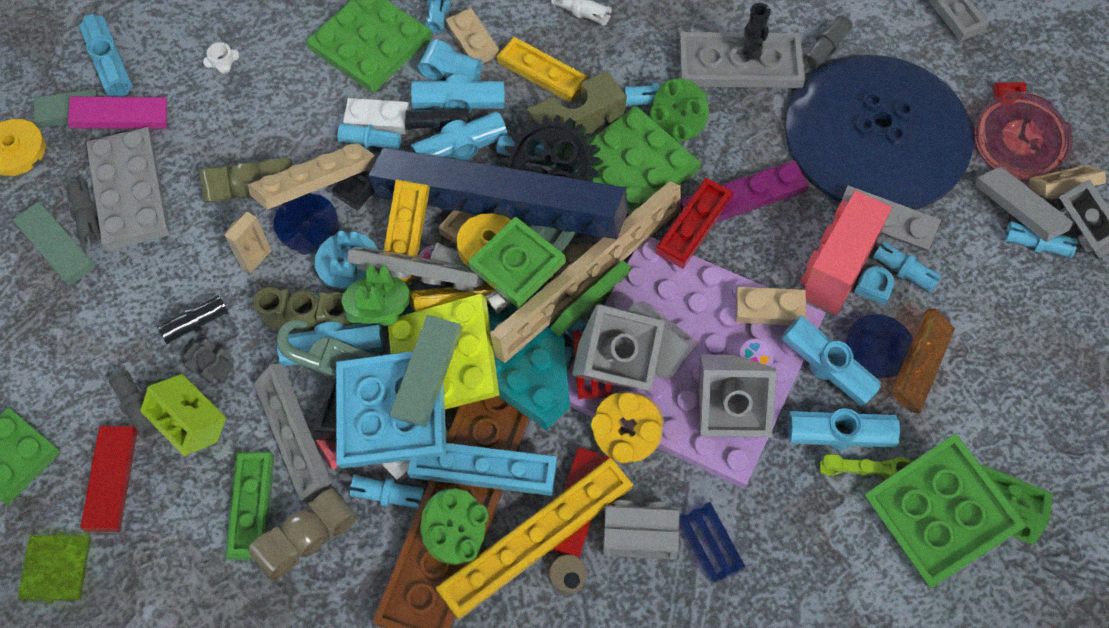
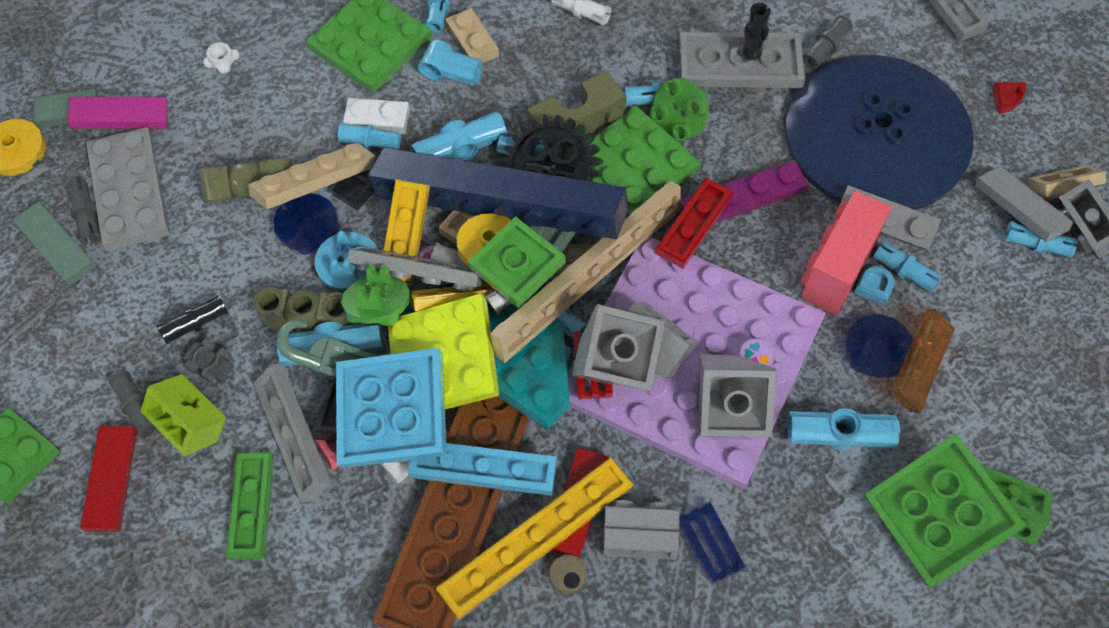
(54, 568): clear neon green piece -> none
(105, 56): medium azure piece -> none
(248, 242): tan plate -> none
(302, 534): dark tan piece -> none
(386, 491): medium azure pin -> none
(426, 371): sand green tile -> none
(434, 118): black pin -> none
(446, 541): bright green plate -> none
(458, 92): medium azure piece -> none
(542, 69): yellow tile -> none
(590, 298): bright green tile -> none
(648, 430): yellow plate -> none
(769, 305): tan plate -> none
(834, 465): lime piece -> none
(845, 372): medium azure piece -> none
(1023, 135): clear pink tile -> none

